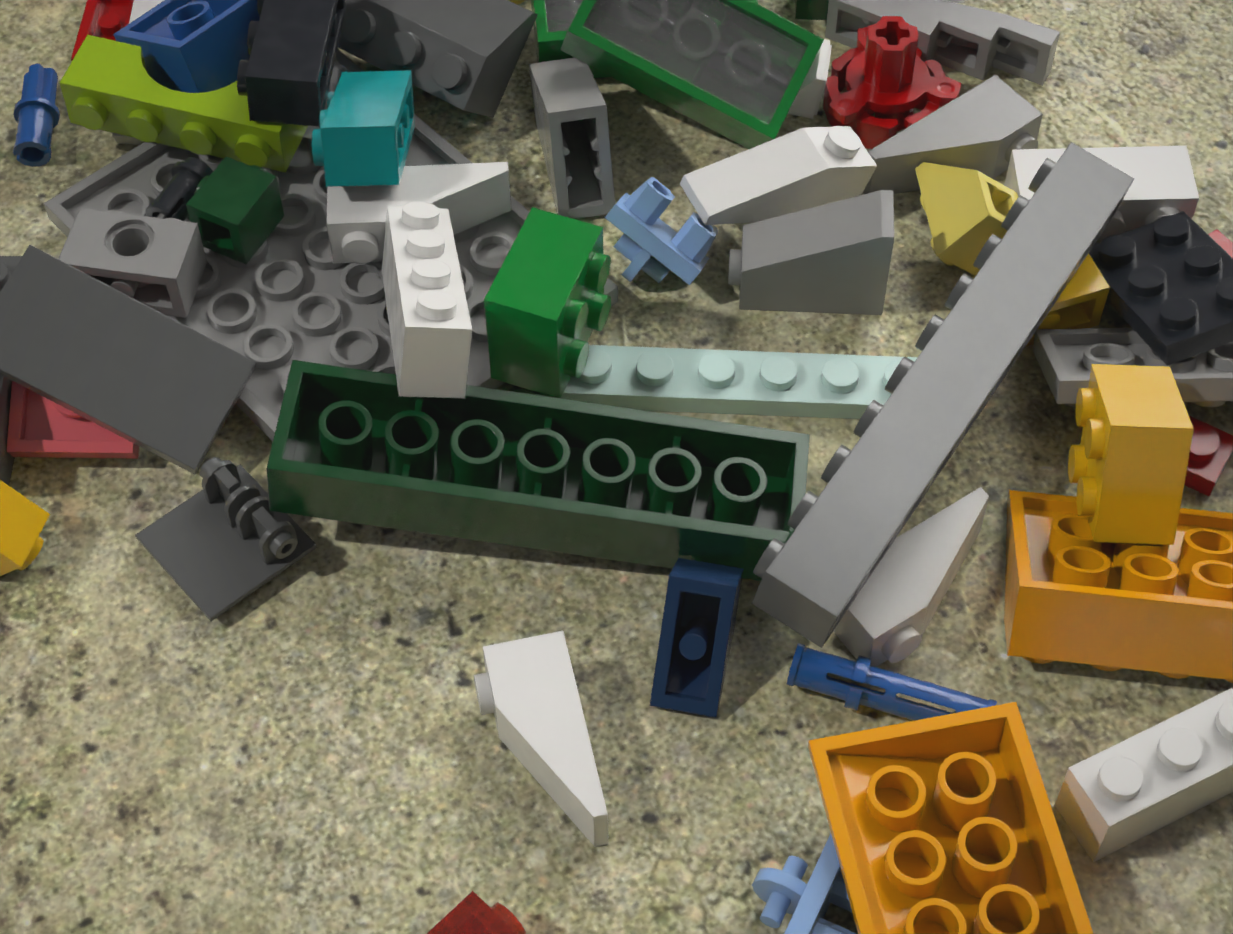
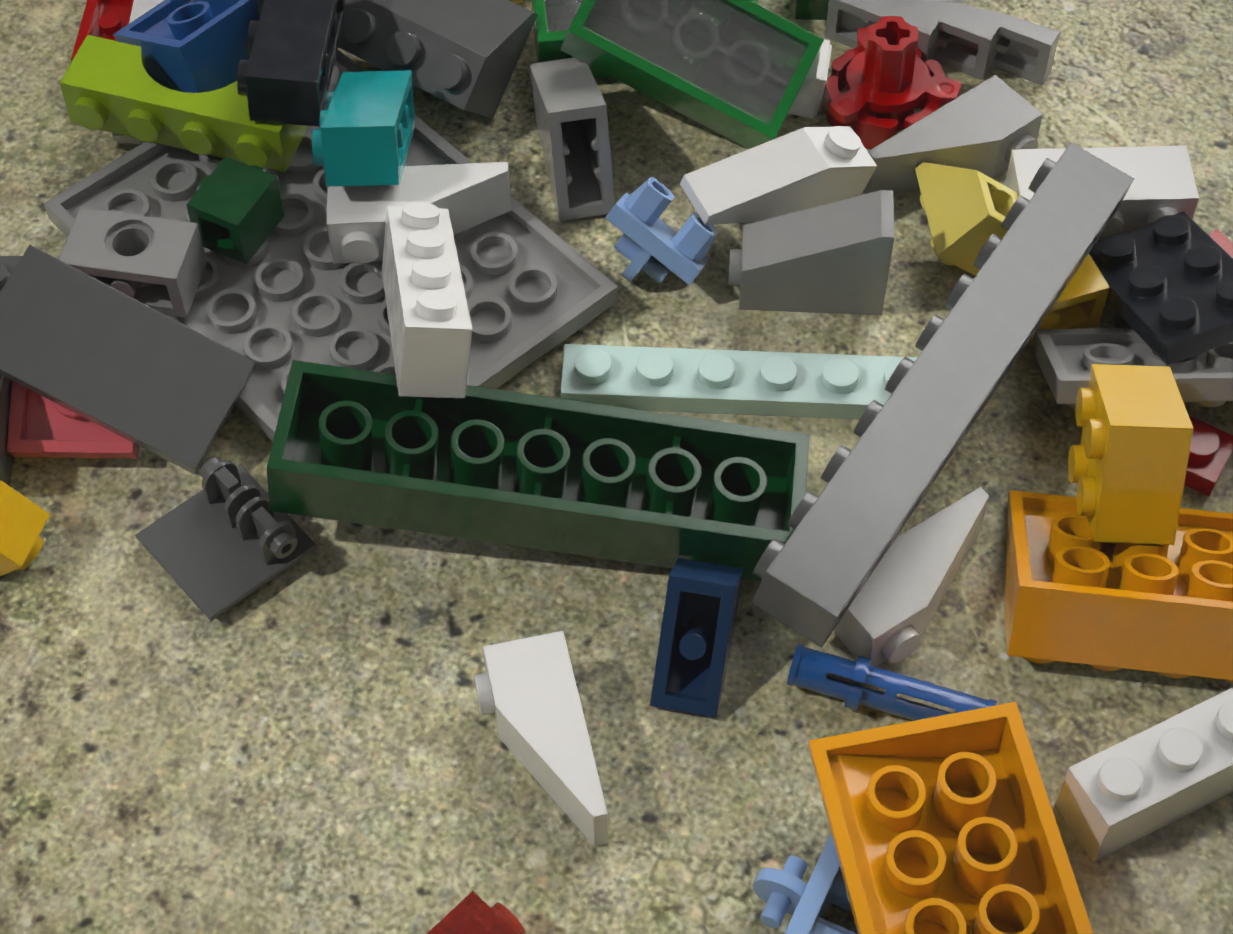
(36, 116): blue axle -> none
(179, 190): black pin -> none
(547, 303): green brick -> none

